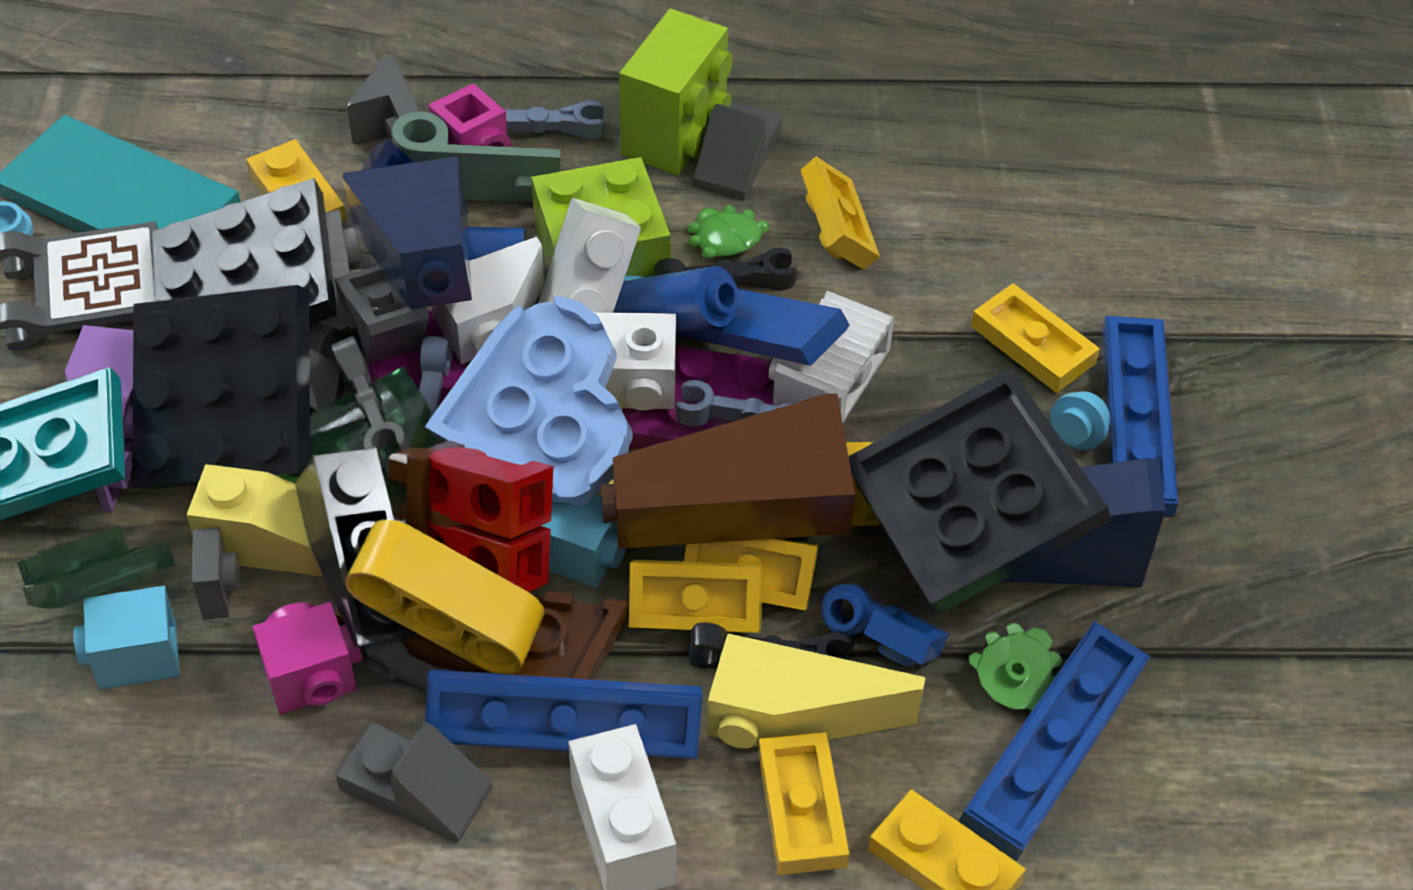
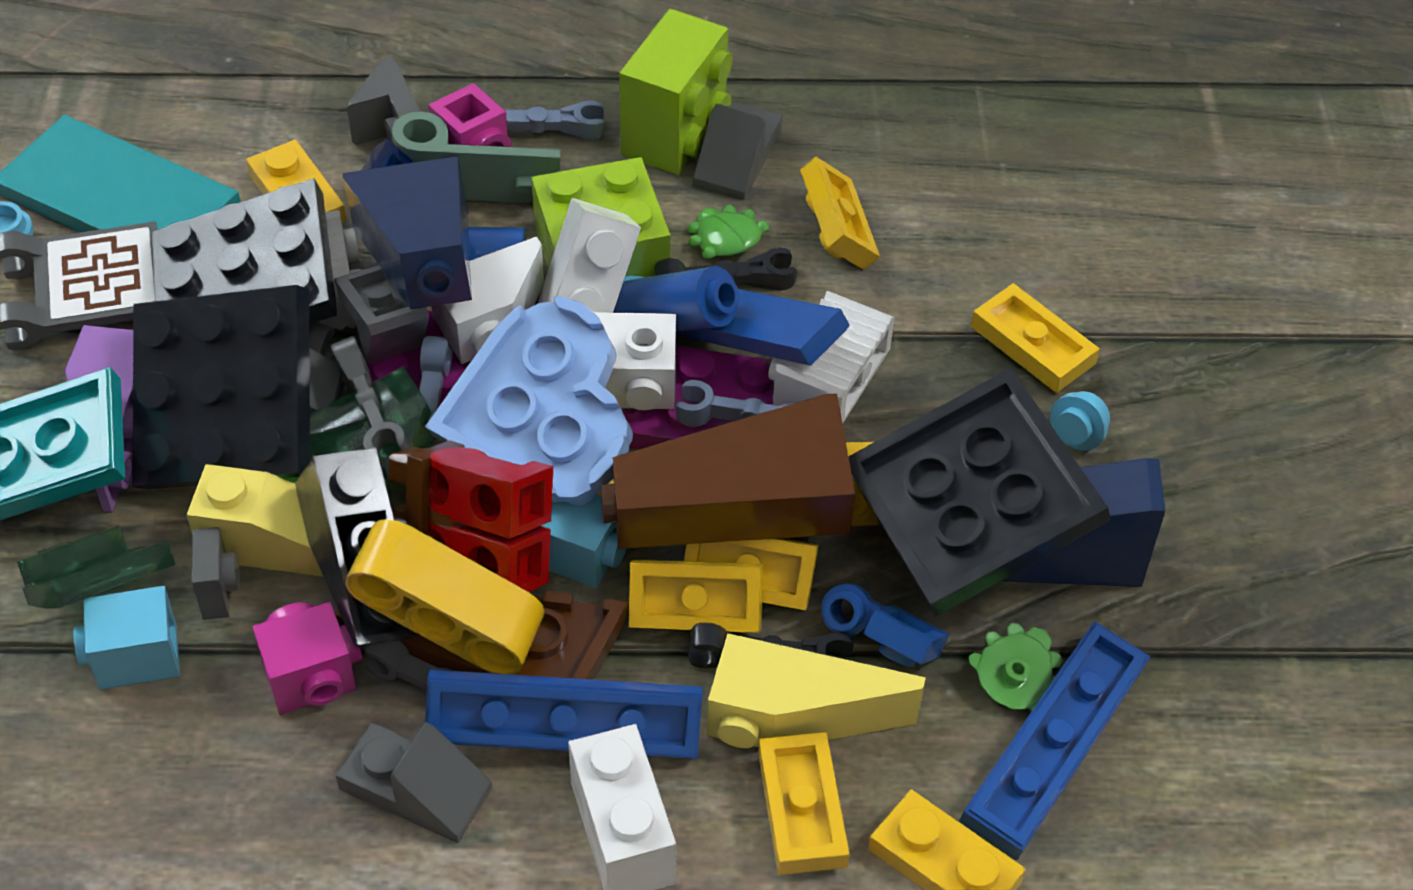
(1139, 397): blue tile -> none

